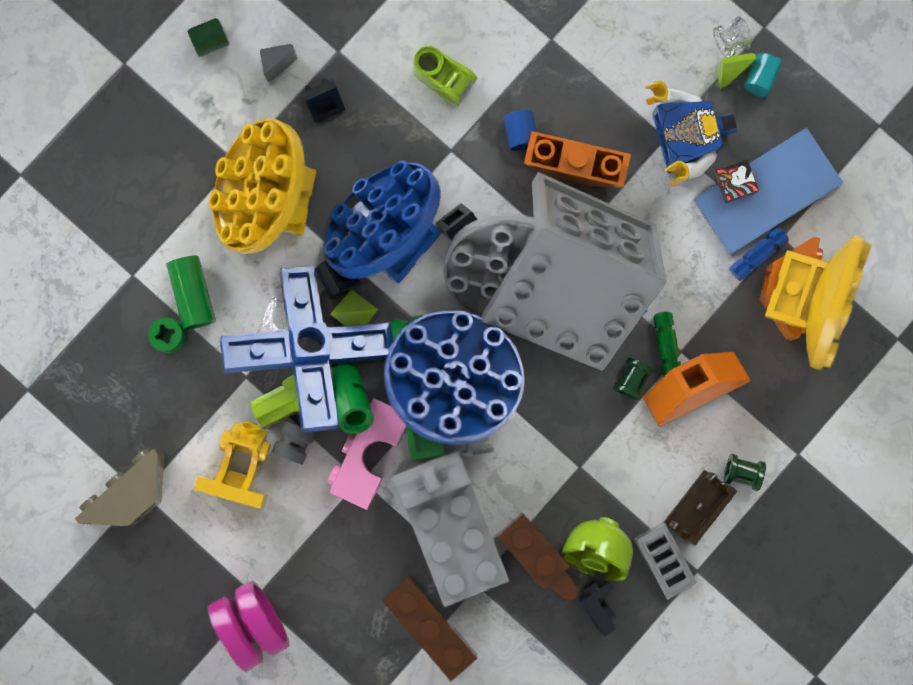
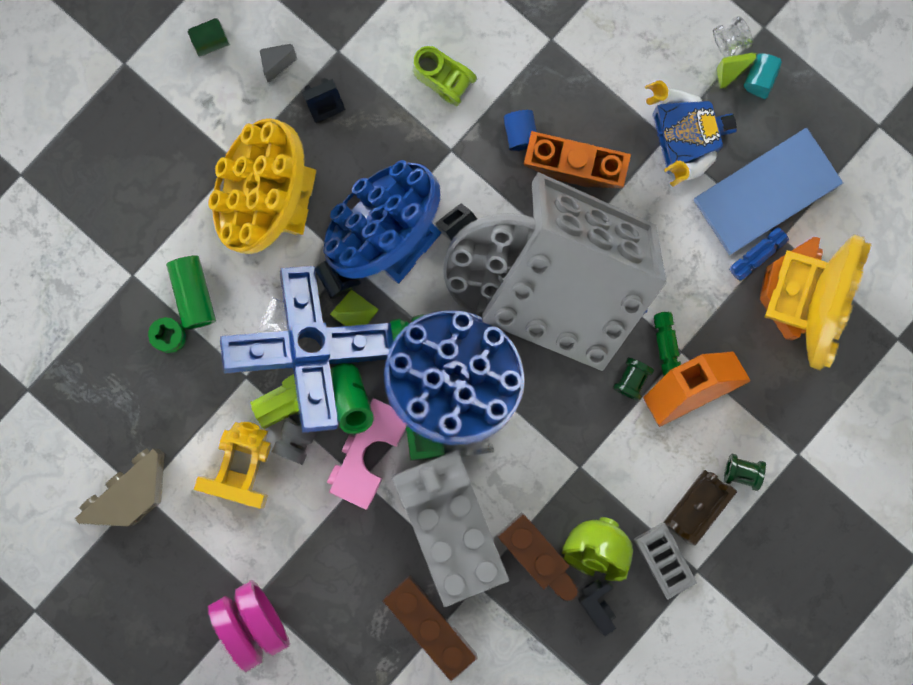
(736, 181): tile -> none

